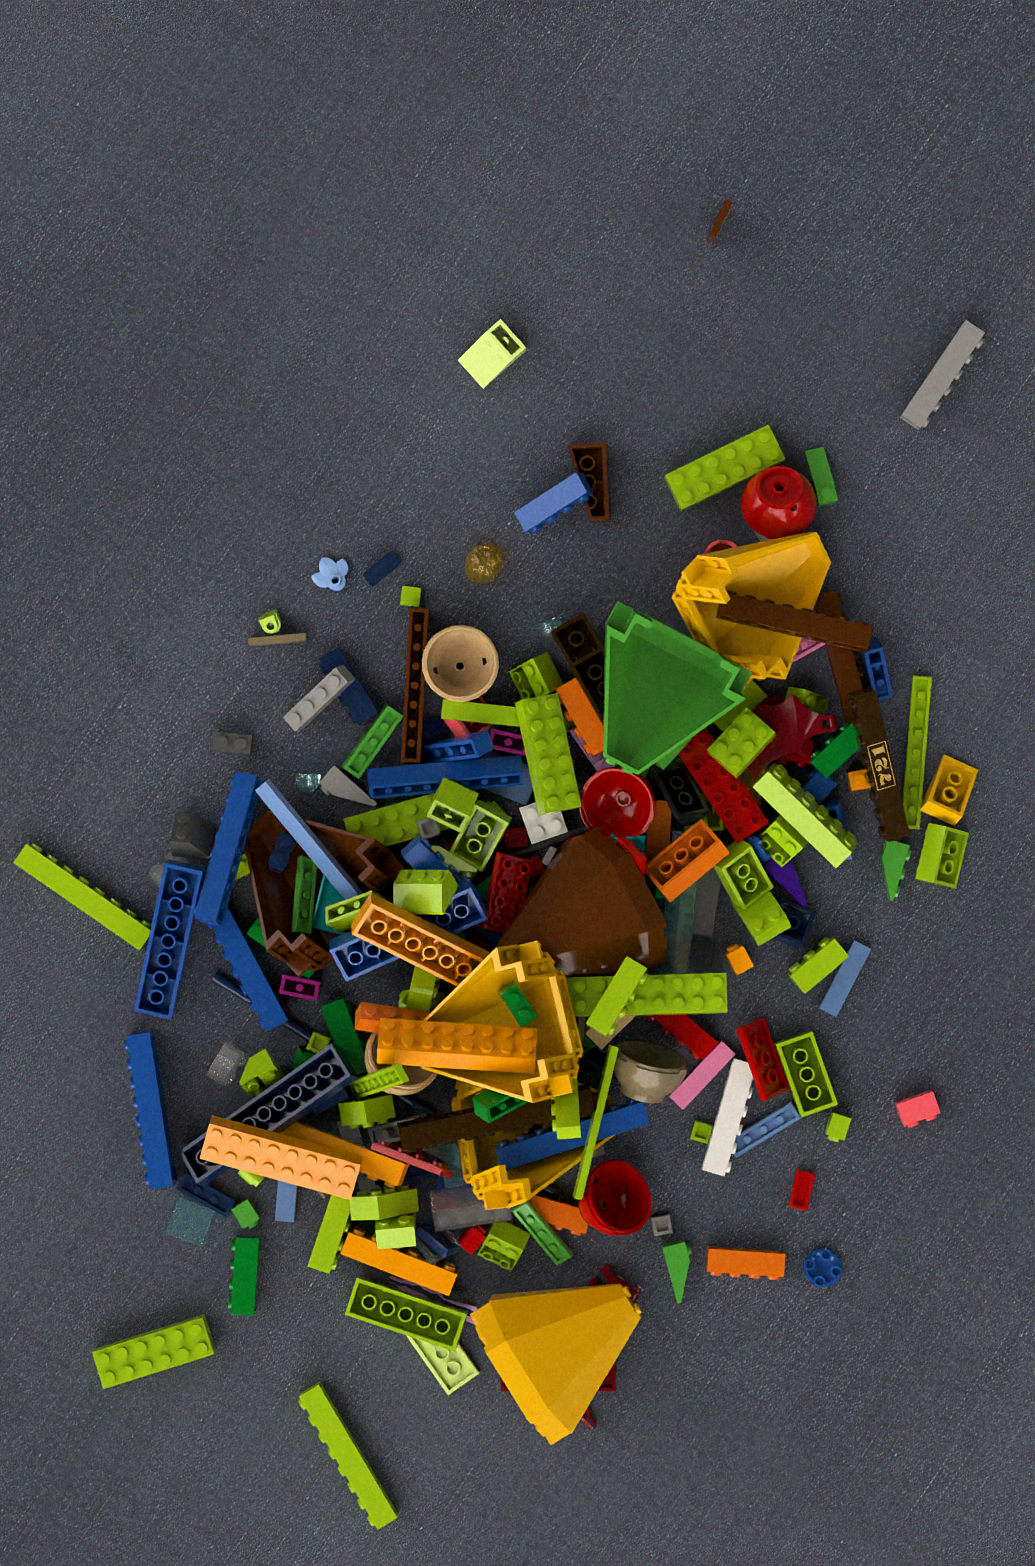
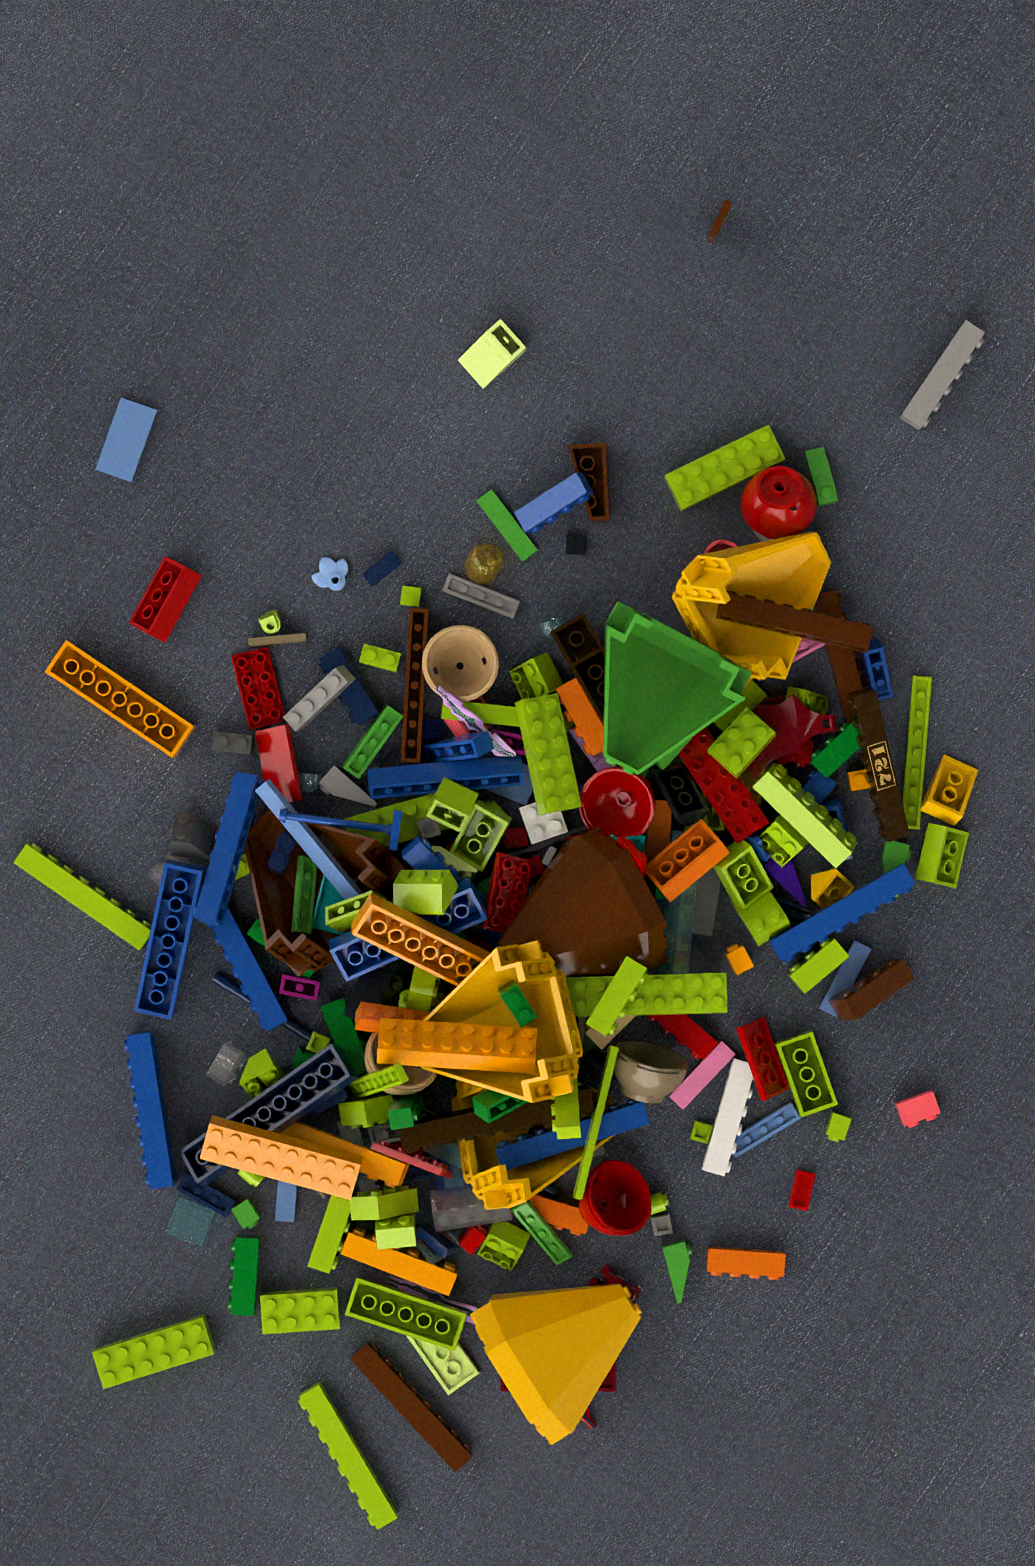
(120, 699): none -> light orange brick
(126, 440): none -> medium blue tile
(165, 599): none -> red slope
(258, 688): none -> red tile
(279, 761): none -> red tile
(300, 1310): none -> lime brick
(375, 987): none -> black slope
(380, 658): none -> lime brick
(390, 829): none -> blue tile
(405, 1110): none -> green brick
(412, 1406): none -> reddish brown brick
(473, 722): none -> lavender sword
(481, 596): none -> light grey tile
(506, 525): none -> bright green tile
(575, 544): none -> black tile
(658, 1202): none -> lime brick
(822, 1267): blue dish -> none
(829, 887): none -> yellow slope
(842, 912): none -> blue brick
(871, 990): none -> reddish brown wedge

